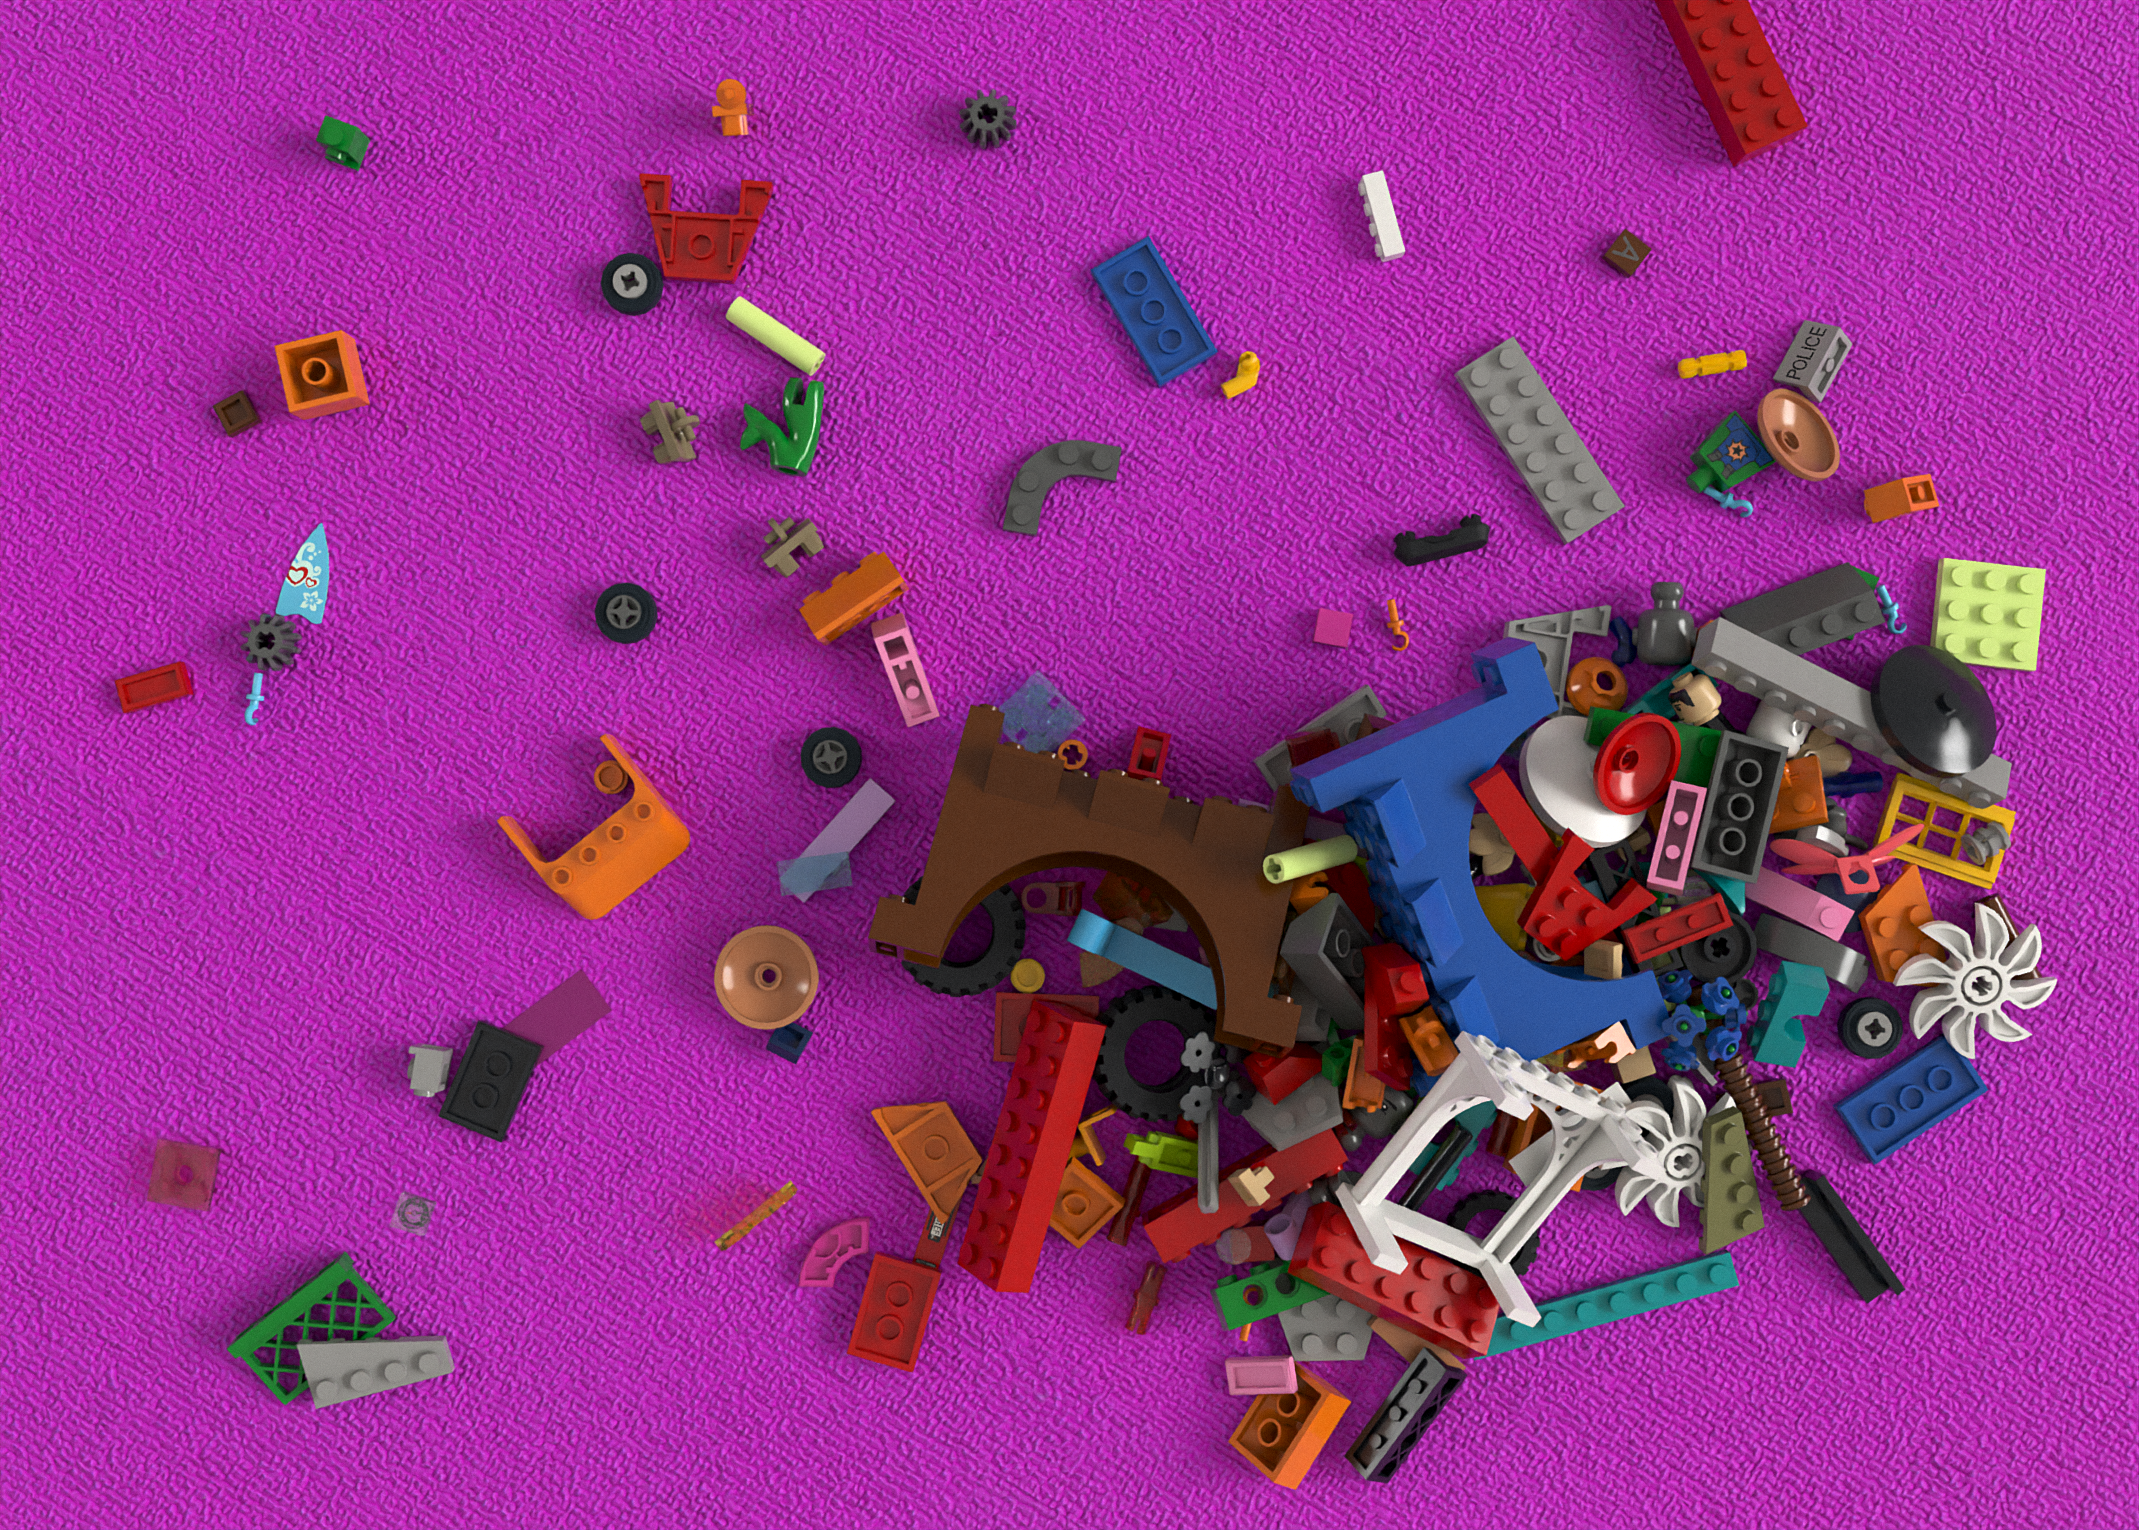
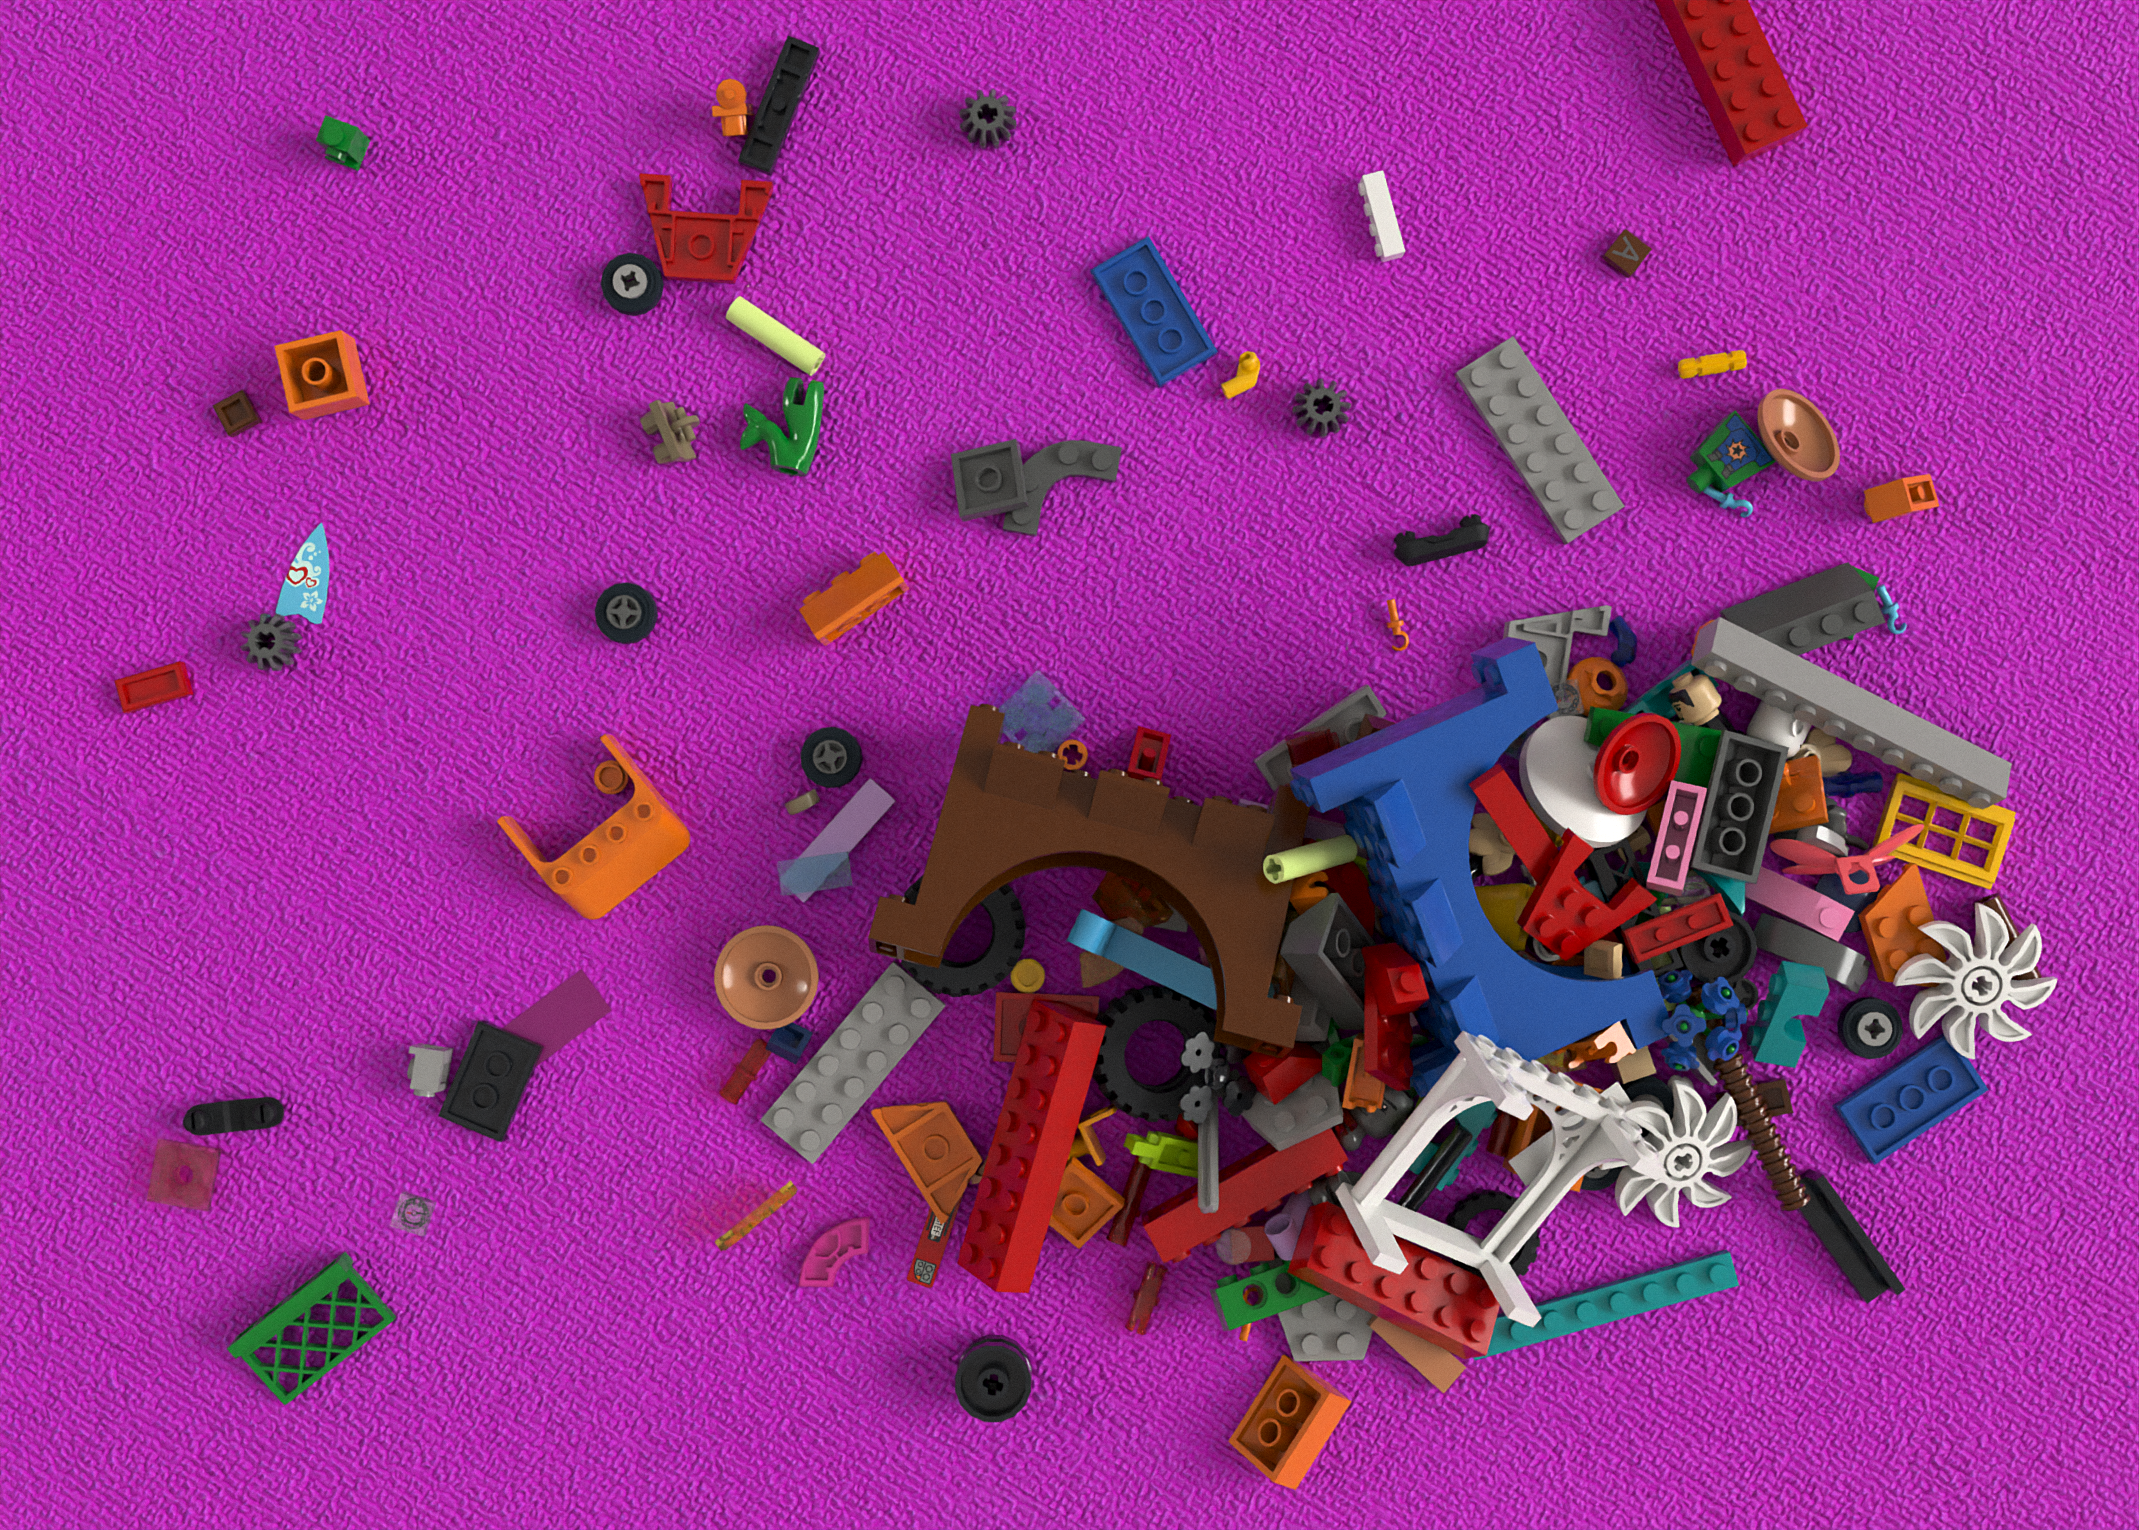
(233, 1116): none -> black piece
(254, 699): medium azure hand -> none
(357, 1368): light grey wing -> none
(745, 1072): none -> clear red axle
(779, 105): none -> black plate
(802, 535): dark tan hips -> none
(802, 802): none -> dark tan tile
(853, 1062): none -> light grey plate
(894, 1311): red plate -> none
(904, 669): bright pink slope -> none
(988, 1398): none -> black wheel
(989, 480): none -> dark grey hinge
(1056, 897): clear red piece -> none
(1251, 1184): tan tile -> none
(1261, 1375): bright pink tile -> none
(1327, 419): none -> dark grey gear
(1332, 628): dark pink tile -> none
(1404, 1416): fence -> none
(1429, 1041): orange hips -> none
(1568, 698): none -> clear tile
(1666, 632): dark grey piece -> none
(1729, 1183): olive wing -> none
(1814, 359): light grey panel -> none
(1933, 711): black dish -> none
(1985, 842): light grey bush -> none
(1988, 613): yellowish green plate -> none

